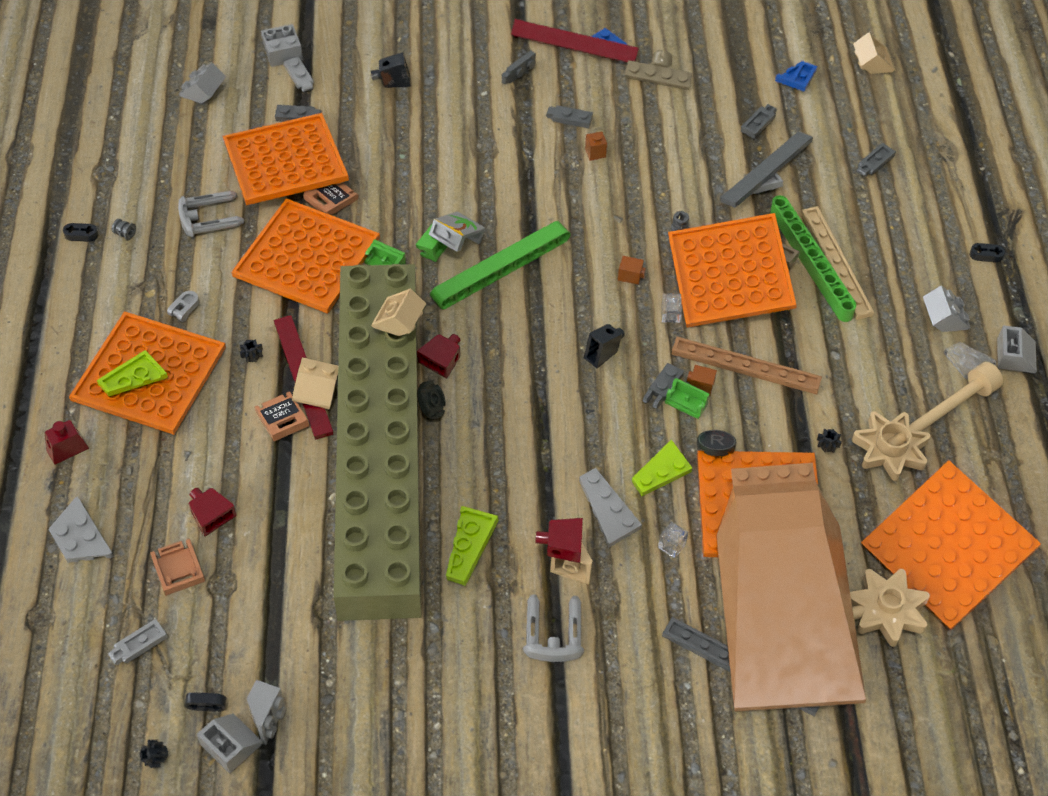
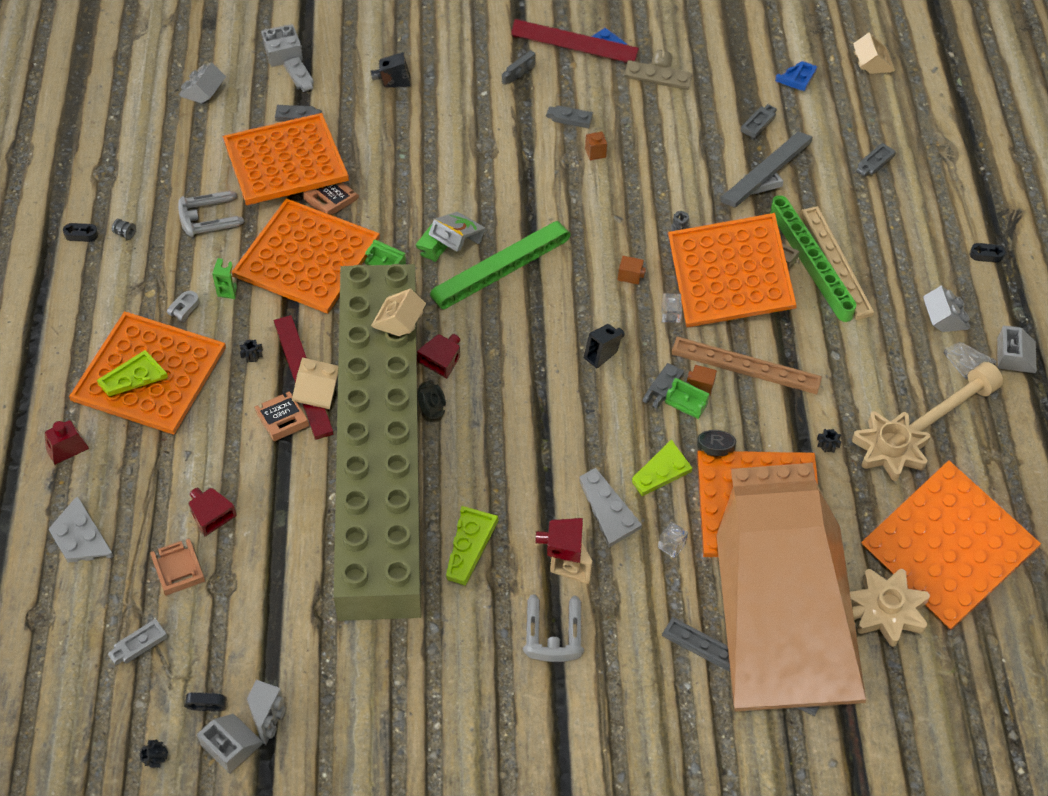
(223, 280): none -> bright green hinge

